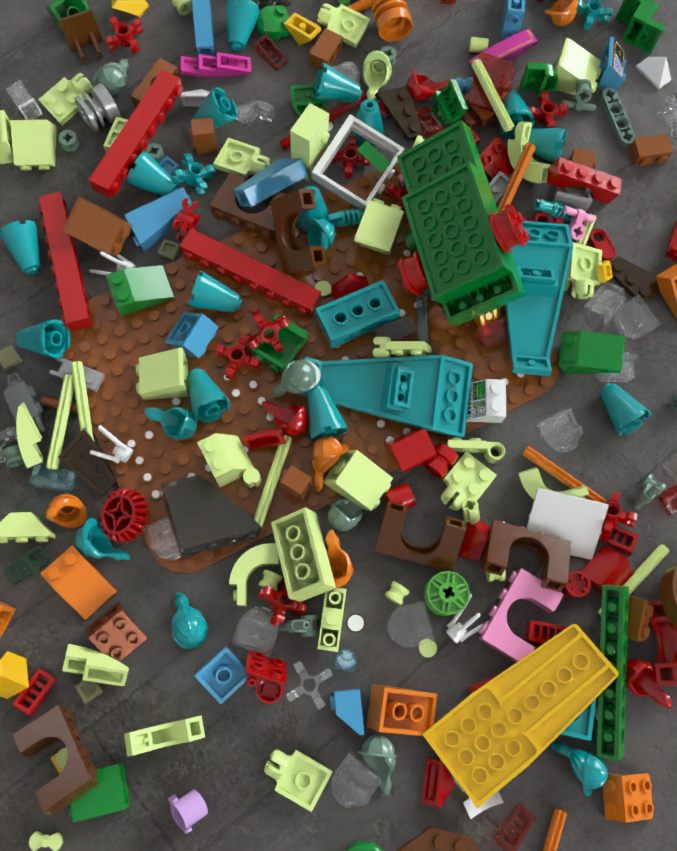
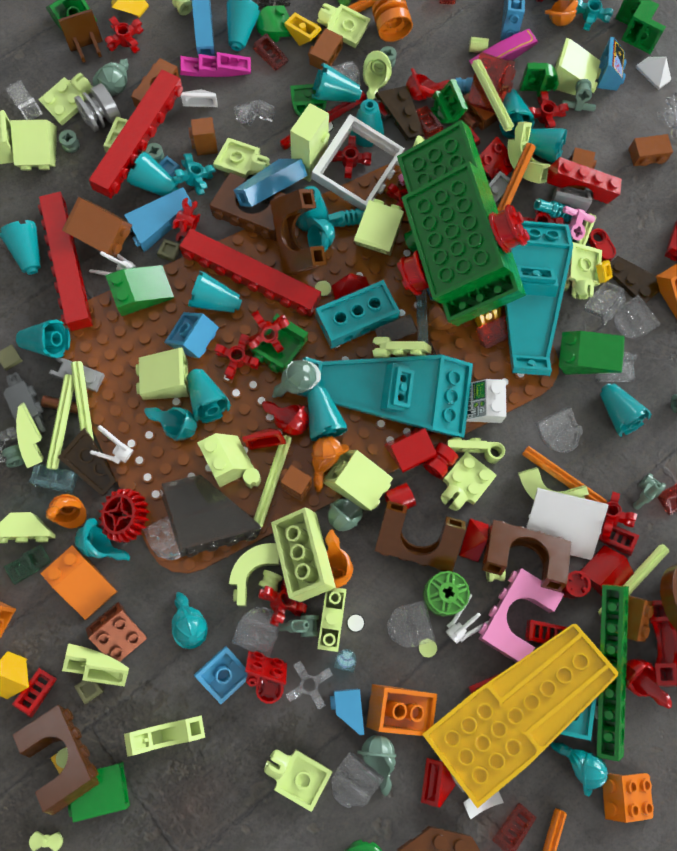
(187, 809): lavender piece -> none
(218, 107): teal cone -> none
(373, 156): green sticker -> none
(396, 593): yellowish green wheel -> none
(470, 511): yellowish green piece -> none
(613, 118): sand green beam -> none

